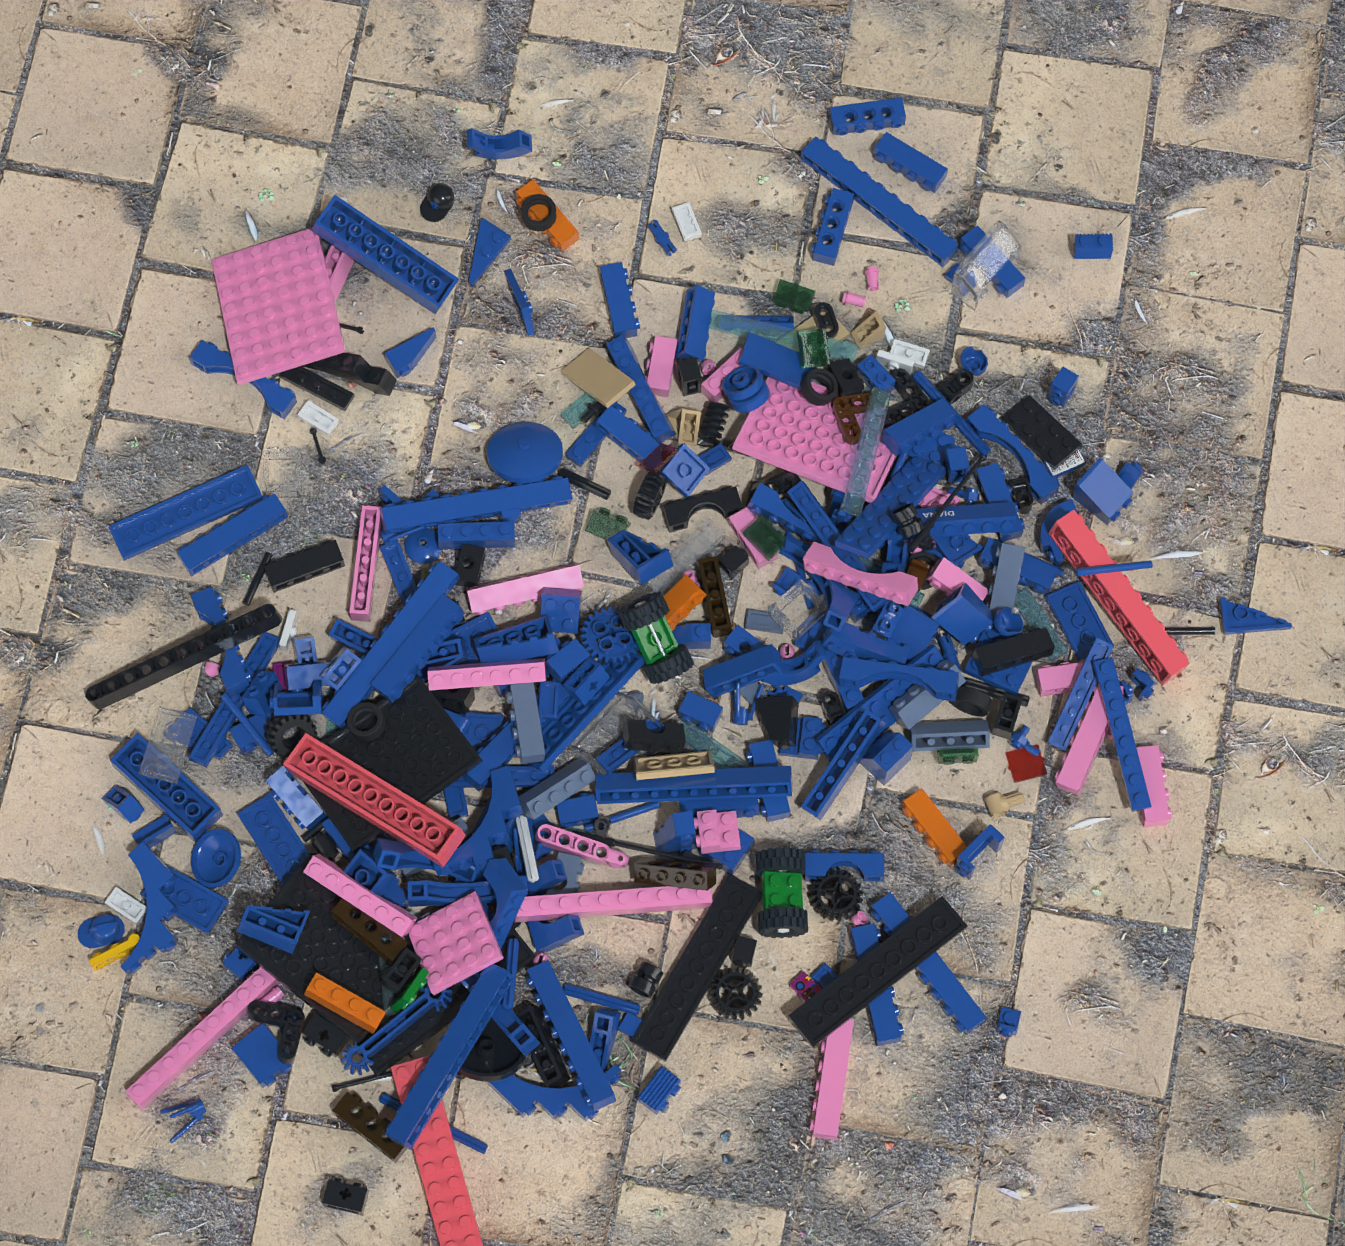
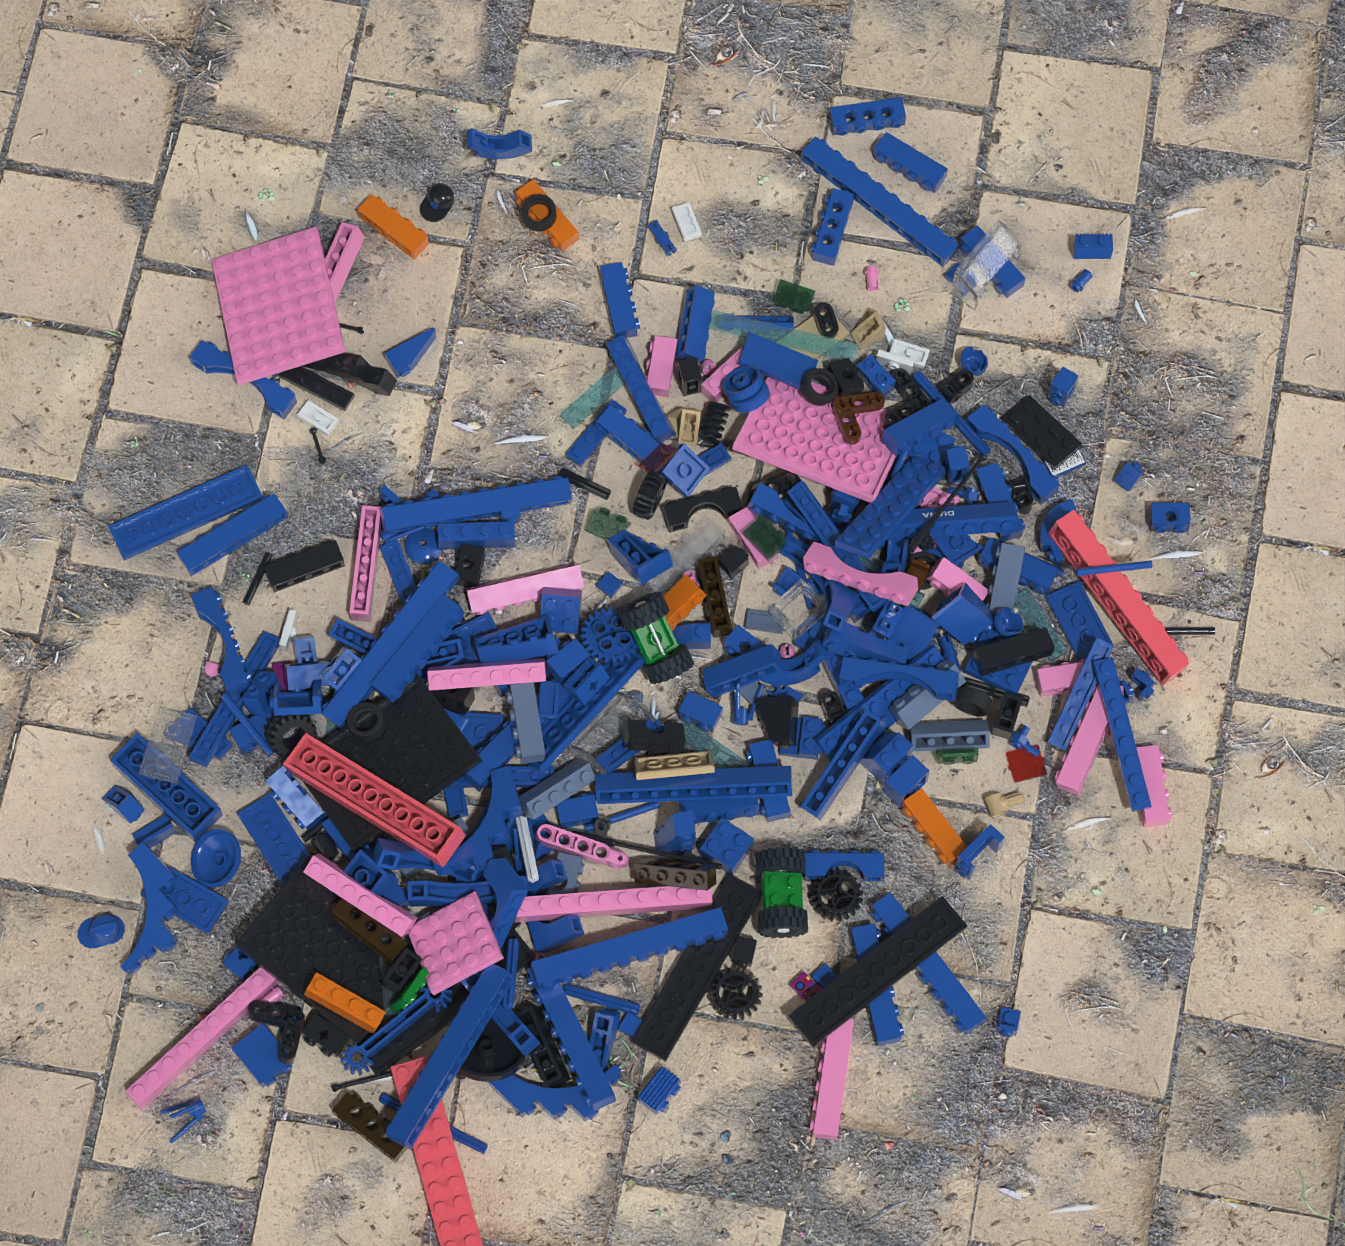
(104, 695): black beam -> none
(115, 953): yellow plate -> none
(126, 906): white plate -> none
(273, 926): blue wedge -> none
(354, 1204): black brick -> none
(384, 254): blue brick -> none
(393, 226): none -> orange brick
(489, 245): blue wing -> none
(521, 299): blue wing -> none
(524, 452): blue dish -> none
(593, 409): black piece -> none
(598, 377): tan tile -> none
(609, 584): none -> blue tile
(629, 948): none -> blue brick
(646, 978): black wheel -> none
(717, 831): bright pink plate -> none
(813, 348): clear green bracket -> none
(853, 299): bright pink pin -> none
(860, 919): bright pink hinge -> none
(866, 452): clear light blue plate -> none
(905, 780): none -> blue brick
(908, 521): black wheel -> none
(1078, 283): none -> blue pin
(1103, 492): slope -> none
(1178, 511): none -> blue brick
(1241, 619): blue wing -> none

